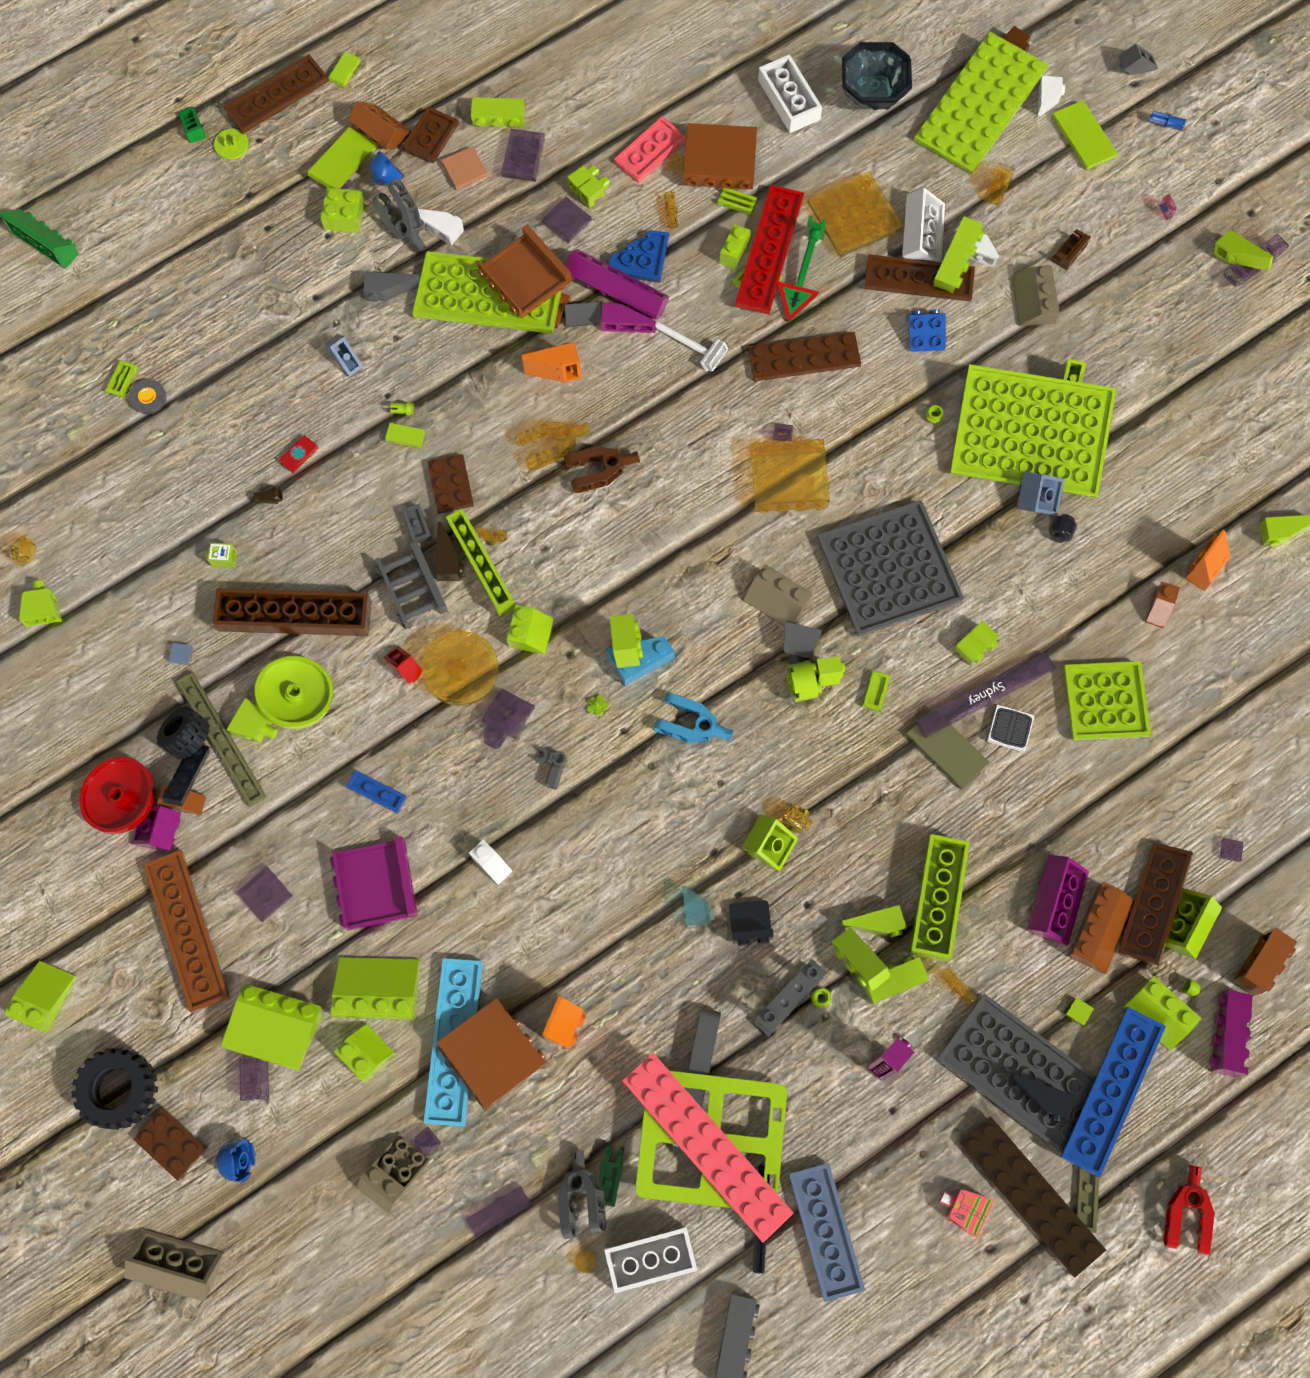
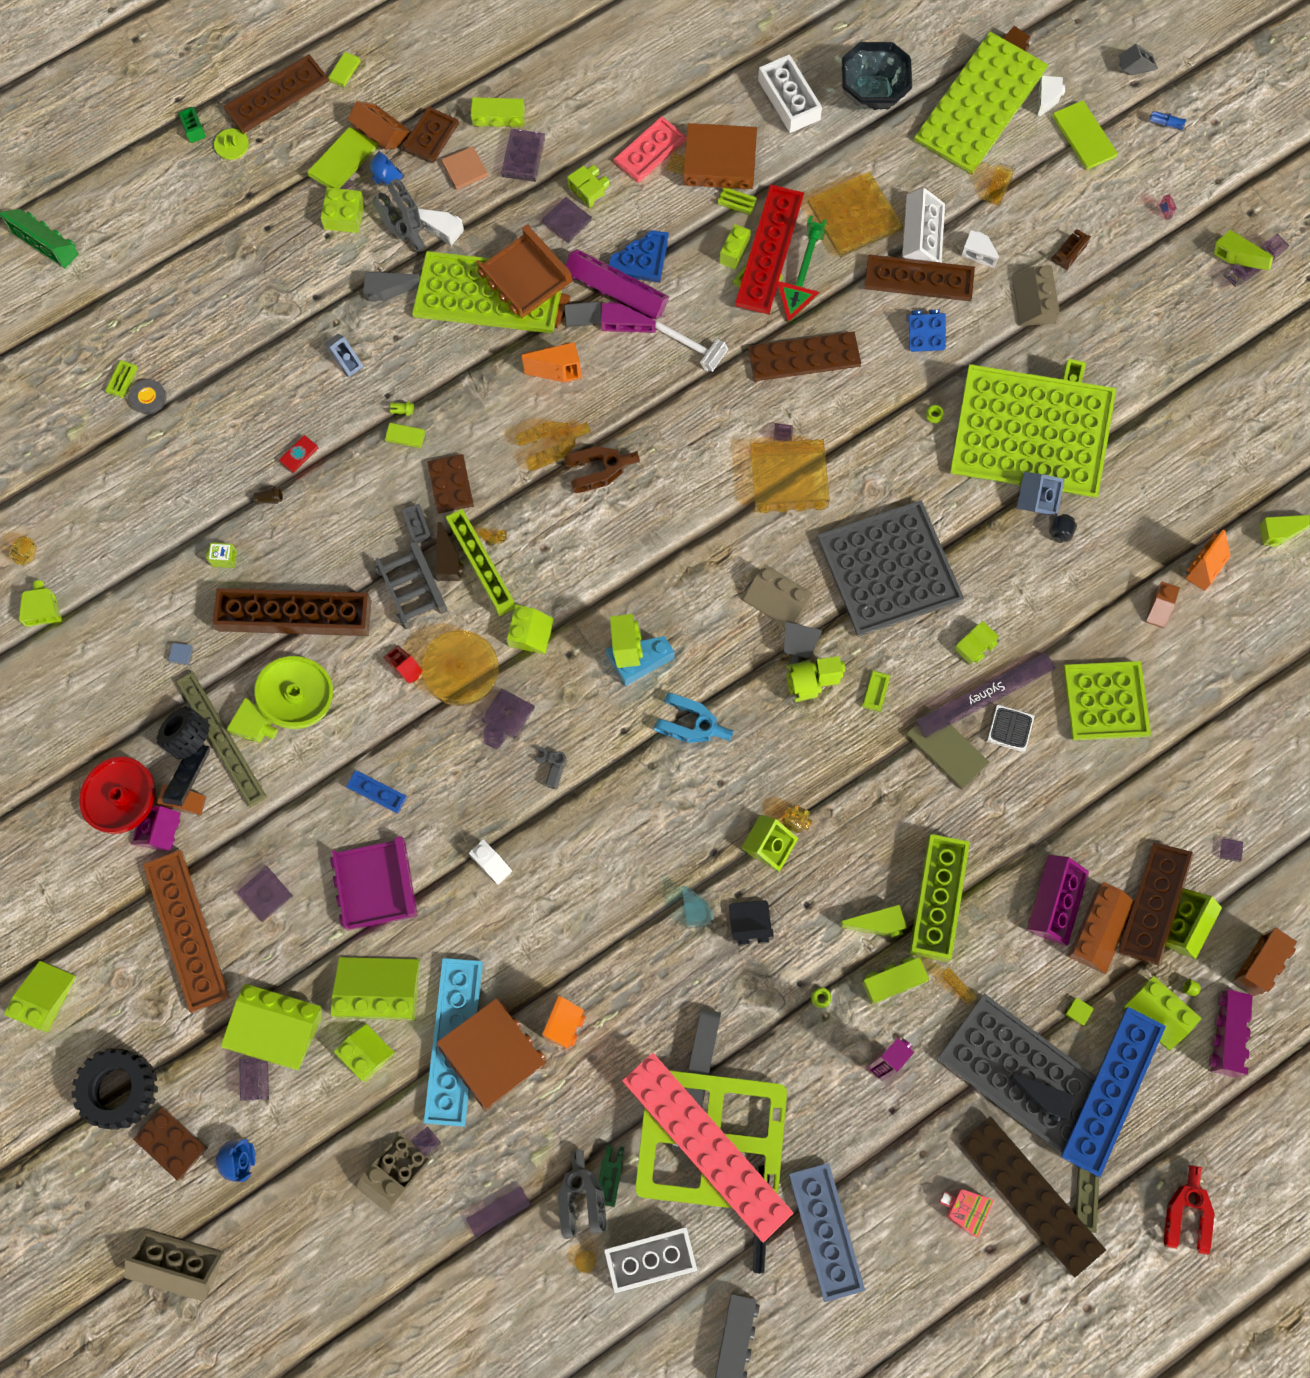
(597, 705): lime plant -> none
(671, 209): clear yellow pin -> none
(790, 997): dark grey fence -> none
(860, 959): lime brick -> none
(958, 254): lime brick -> none

